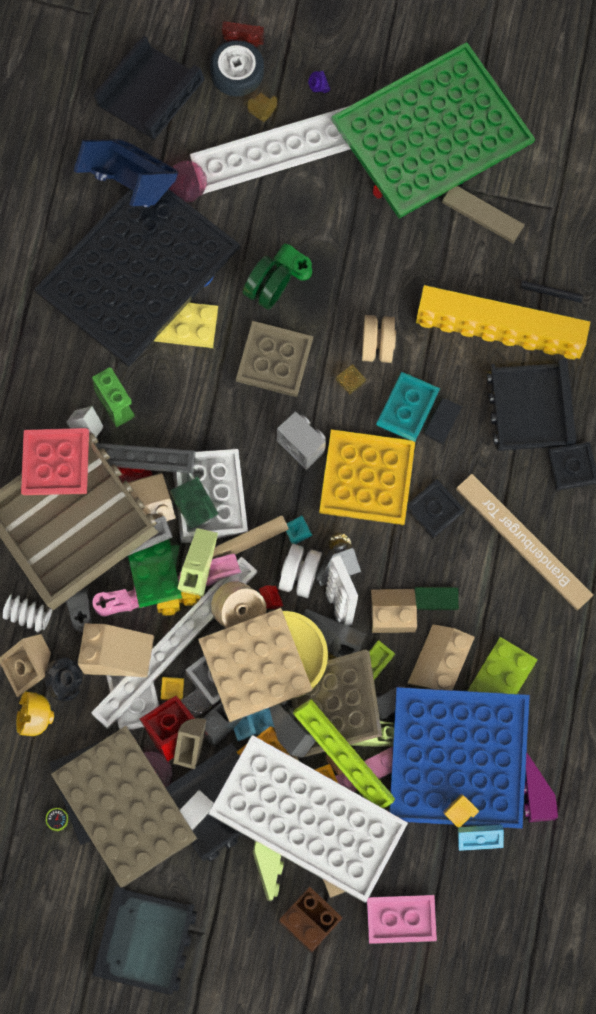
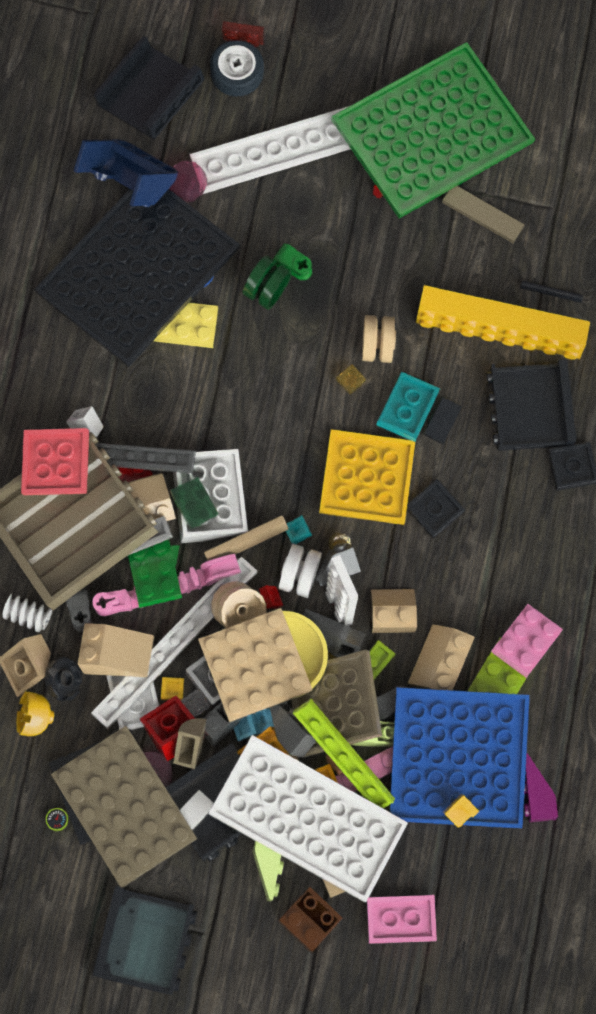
(113, 396): bright green panel -> none
(170, 607): yellow slope -> none
(198, 563): yellowish green slope -> none
(262, 106): clear yellow panel -> none
(274, 359): dark tan plate -> none
(301, 440): light grey brick -> none
(318, 82): dark purple plate -> none
(436, 598): dark green tile -> none
(480, 837): medium azure plate -> none
(524, 542): tan tile -> none
(526, 640): none -> bright pink plate

